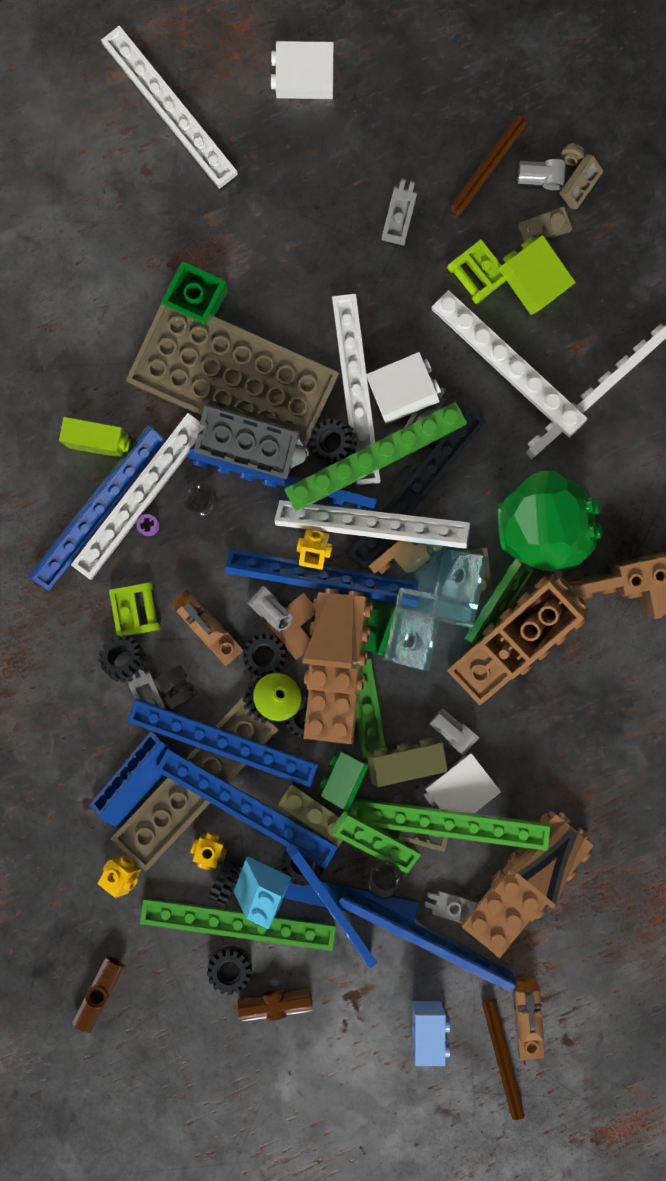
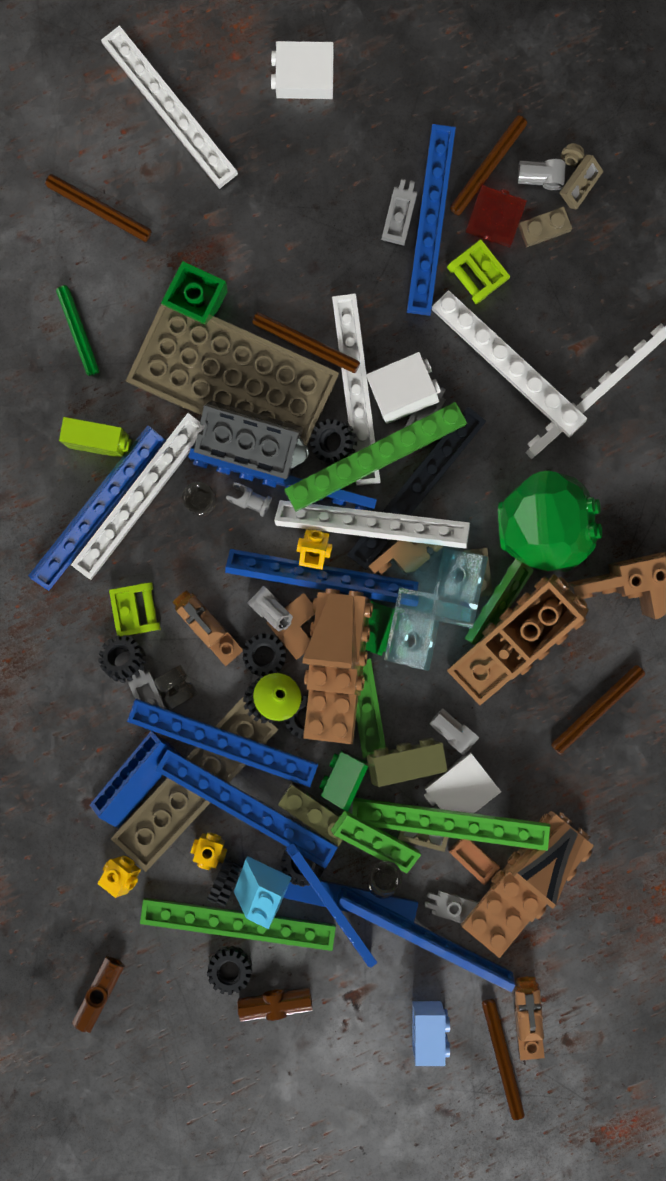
(77, 330): none -> green axle
(98, 207): none -> reddish brown axle
(141, 520): medium lavender bush -> none
(250, 499): none -> light grey piece
(306, 342): none -> reddish brown axle
(431, 220): none -> blue plate
(474, 860): none -> nougat tile
(496, 216): none -> clear red plate
(536, 274): lime brick -> none
(598, 709): none -> reddish brown axle

